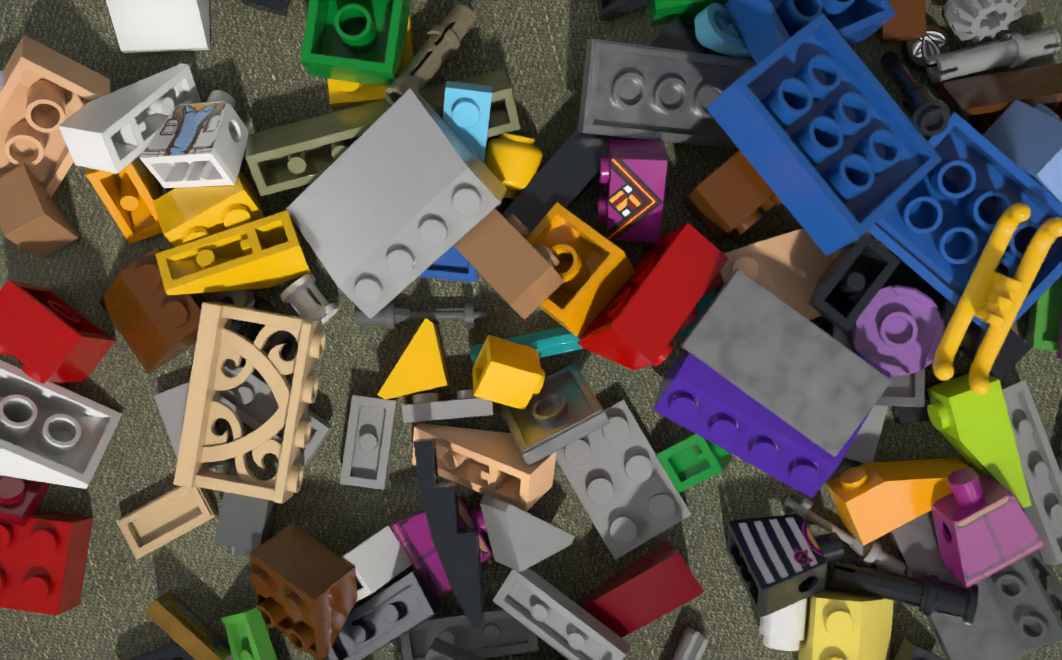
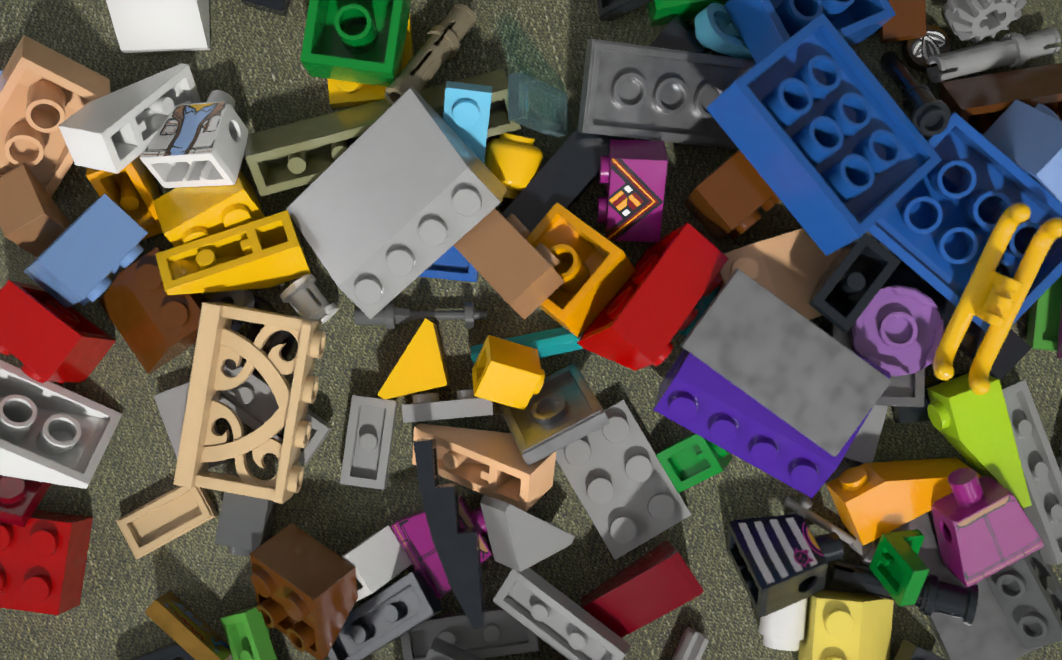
(86, 252): none -> medium blue brick
(537, 105): none -> clear light blue tile
(899, 566): none -> green bracket

